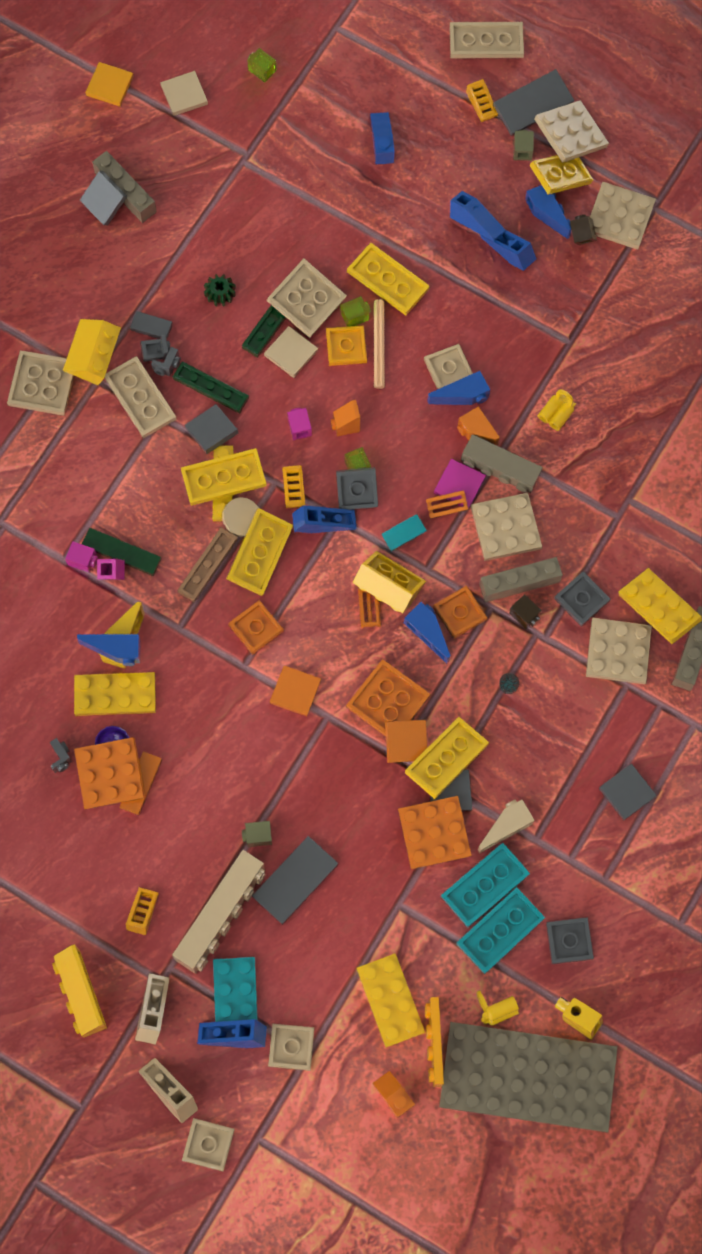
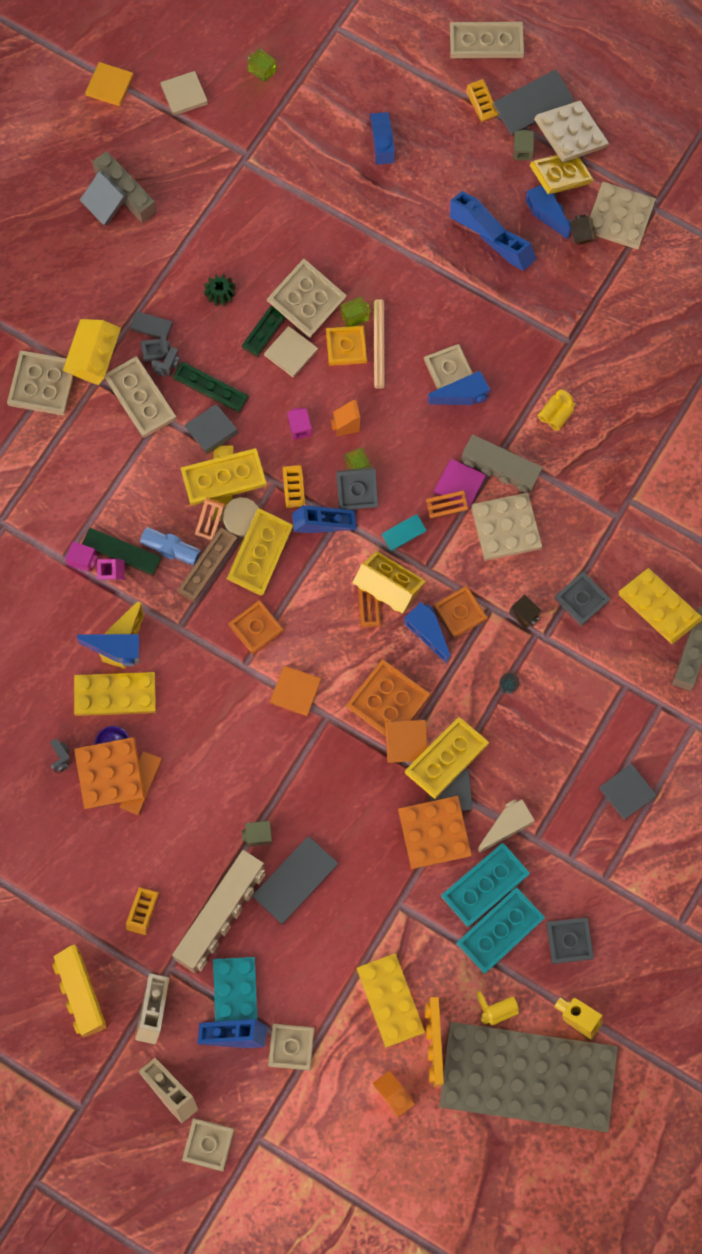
(170, 546): none -> medium blue piece
(215, 503): none -> orange tile
(388, 279): yellow plate -> none
(478, 425): orange slope -> none
(520, 579): dark tan brick -> none
(618, 651): tan plate -> none

